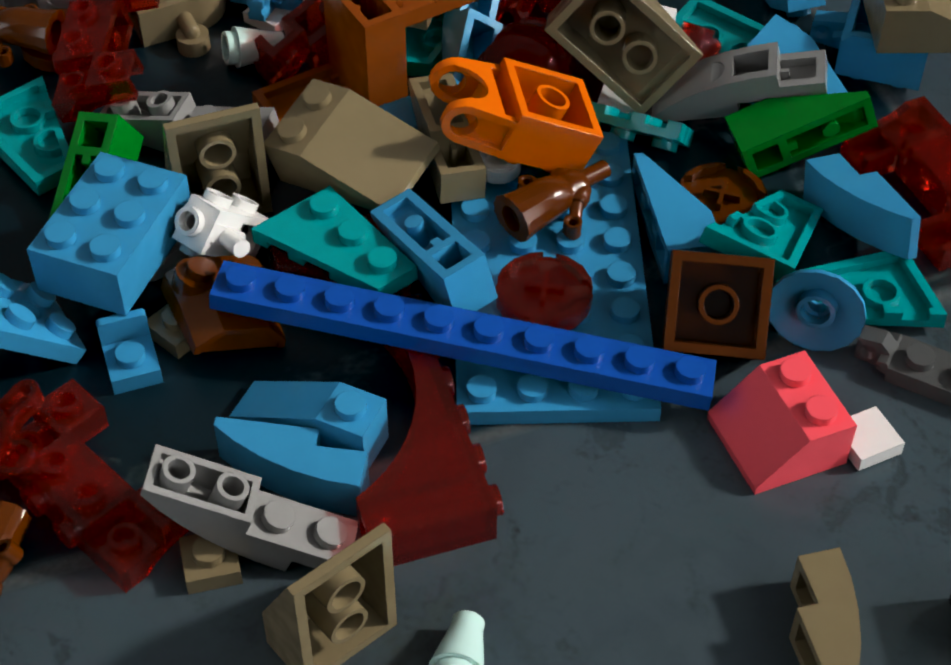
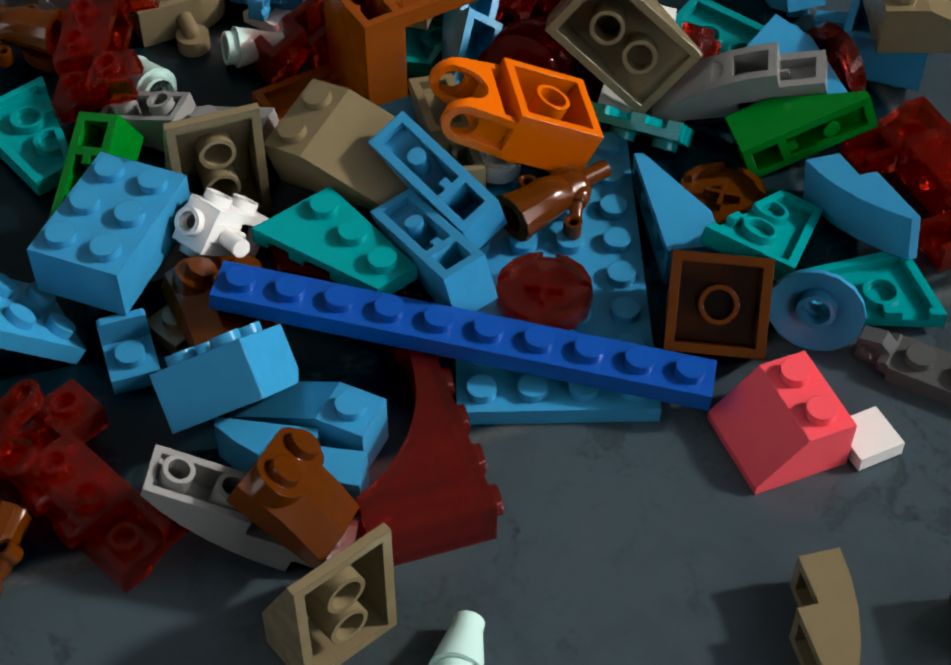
(154, 78): none -> light aqua cone
(208, 565): dark tan plate -> none
(224, 374): none -> dark azure hinge
(295, 496): none -> reddish brown slope
(439, 179): none -> dark azure slope
(841, 55): none -> clear red tile

